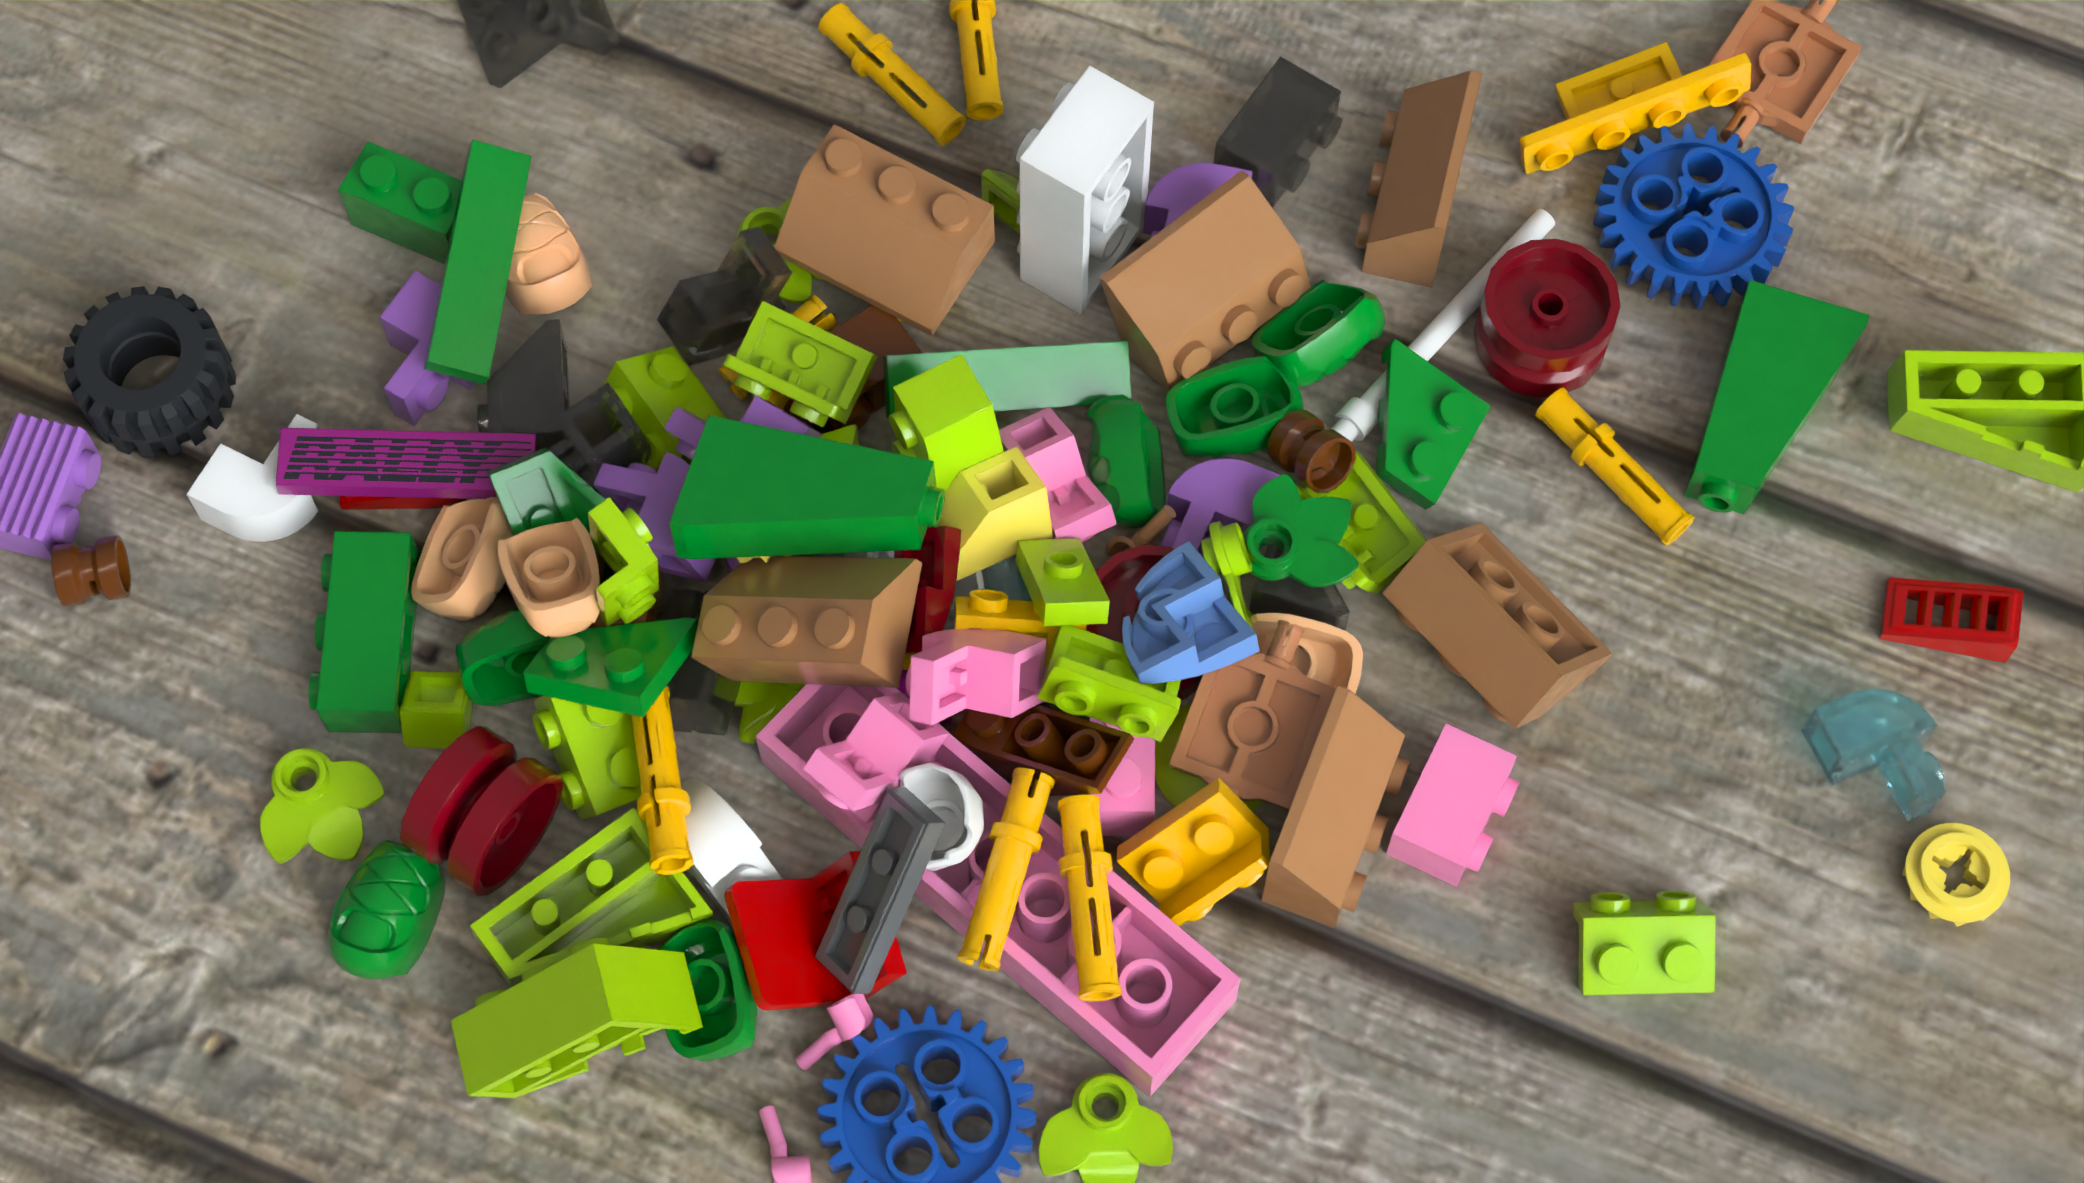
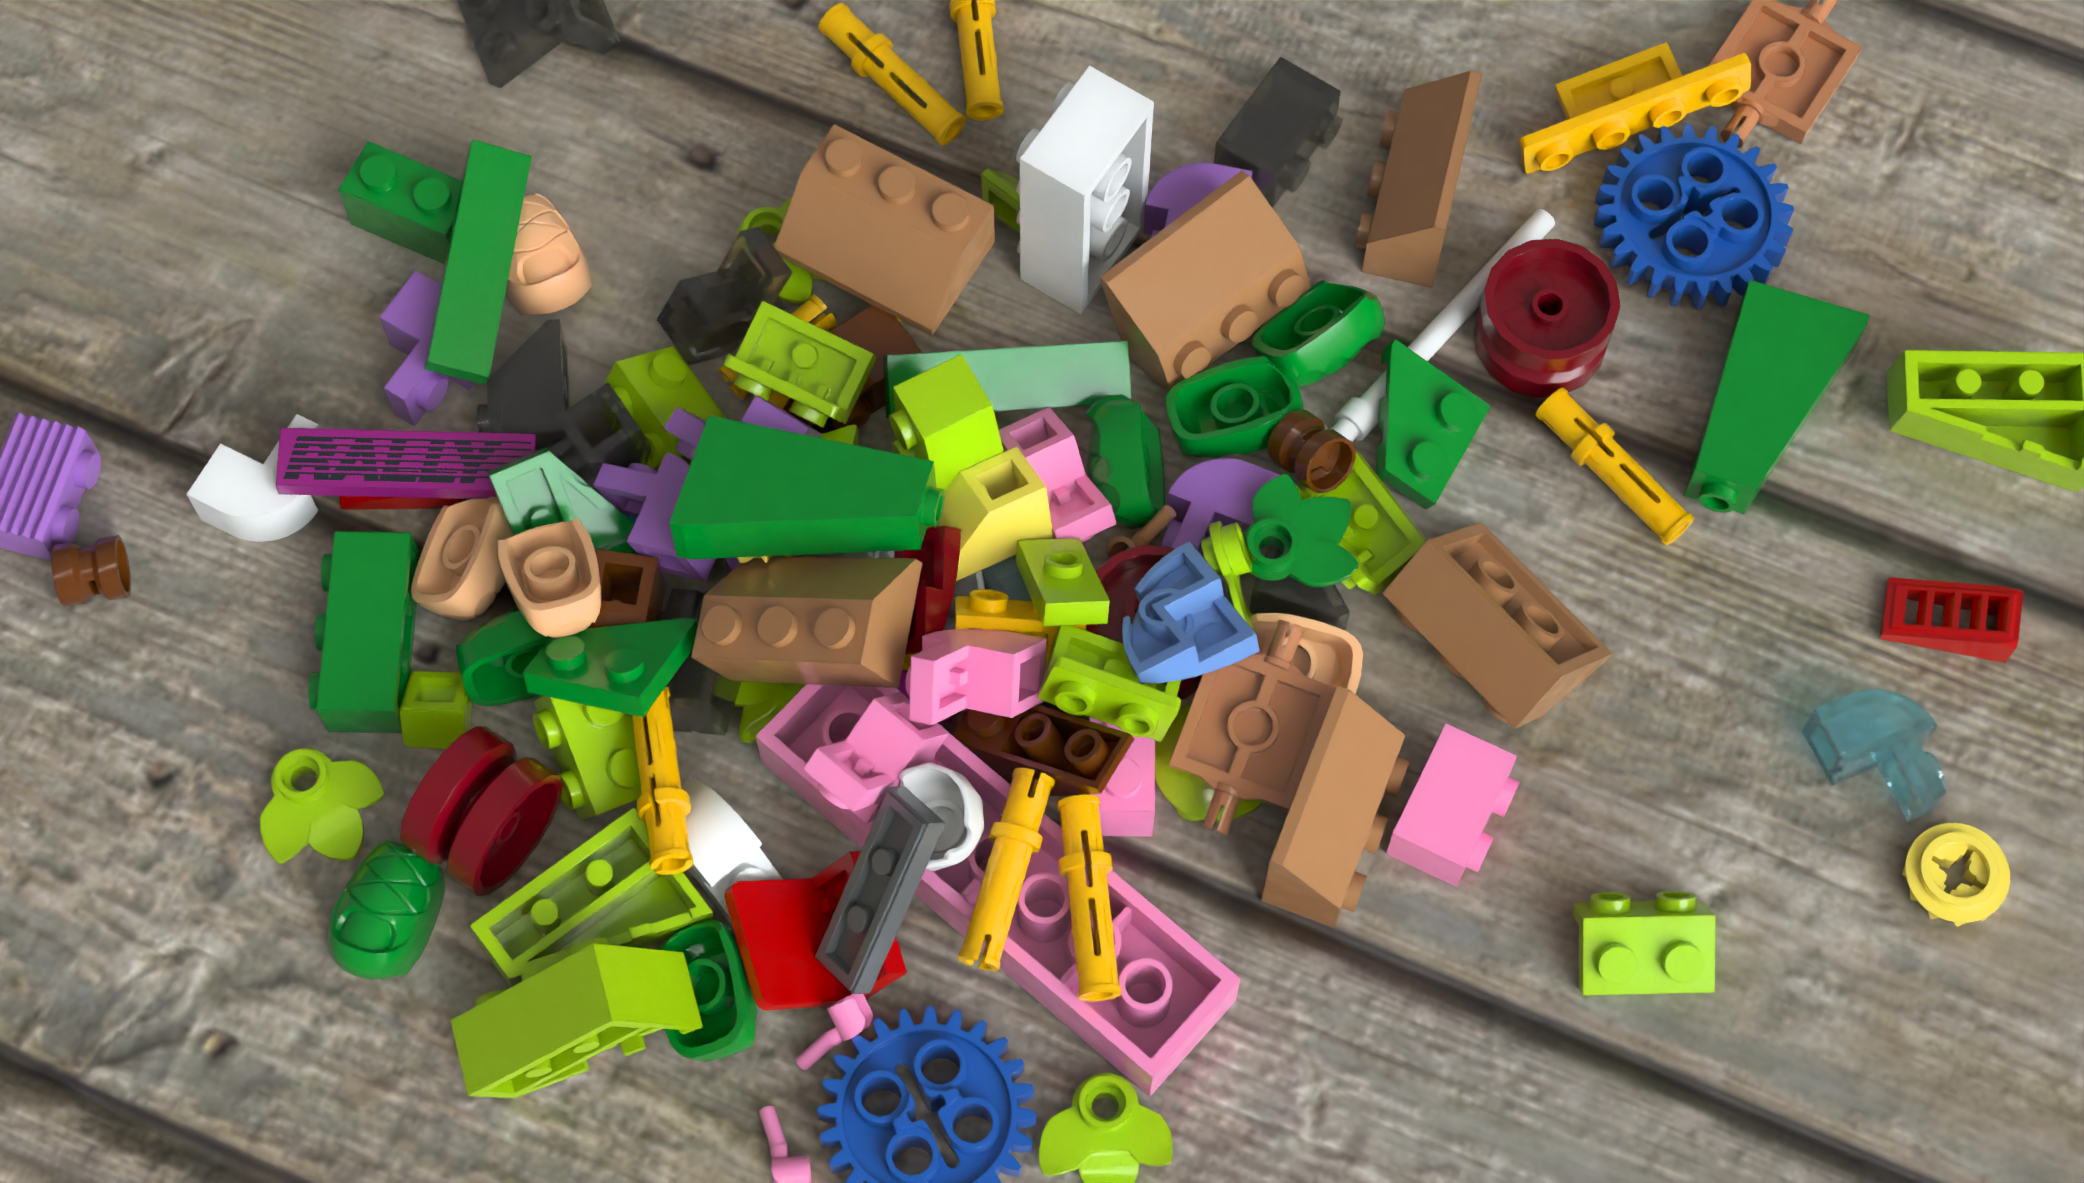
(128, 334): black tyre -> none
(624, 547): lime bracket -> none
(1198, 853): yellow bracket -> none

